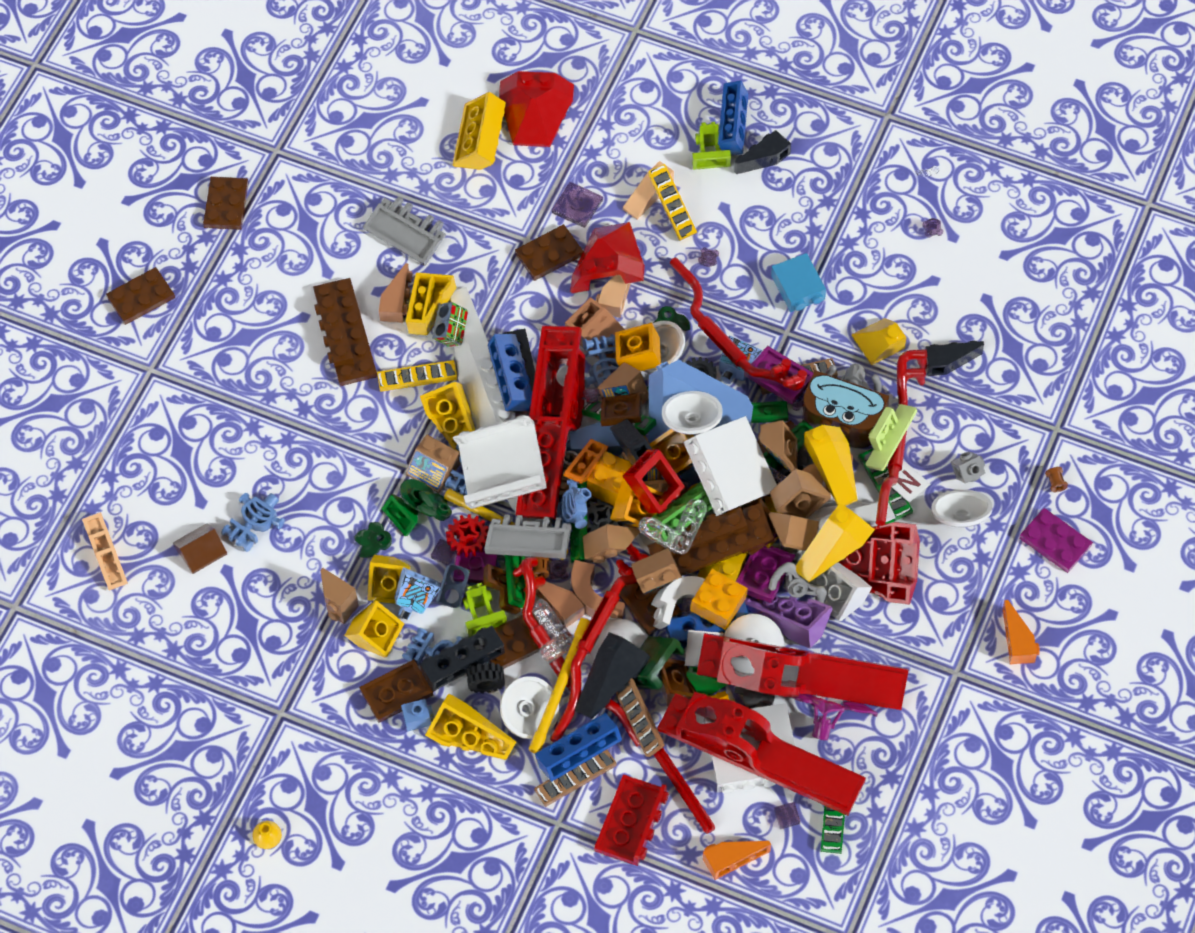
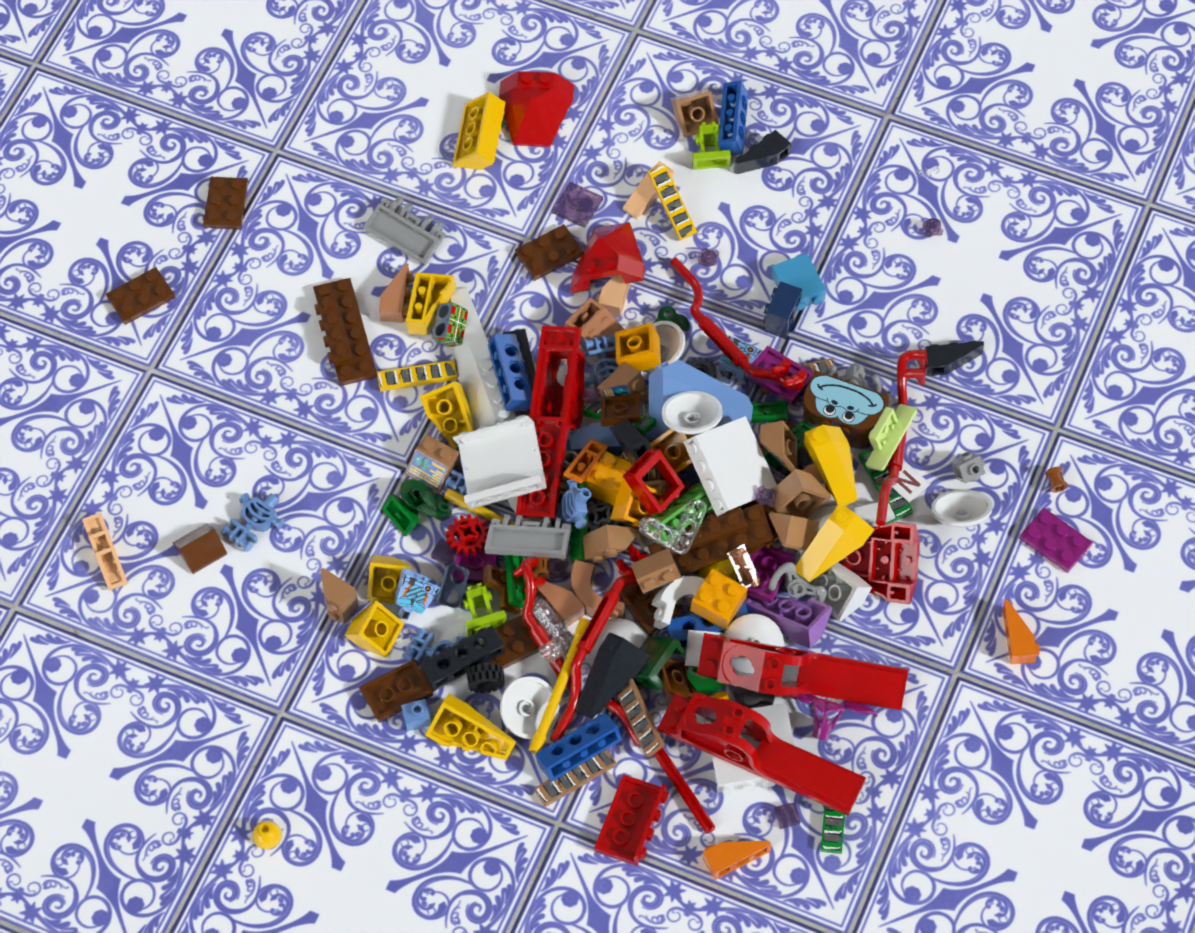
(370, 540): dark green plate -> none
(693, 110): none -> medium nougat slope
(743, 566): none -> nougat hinge
(765, 496): none -> clear purple plate
(781, 310): none -> dark blue brick
(880, 340): yellow slope -> none

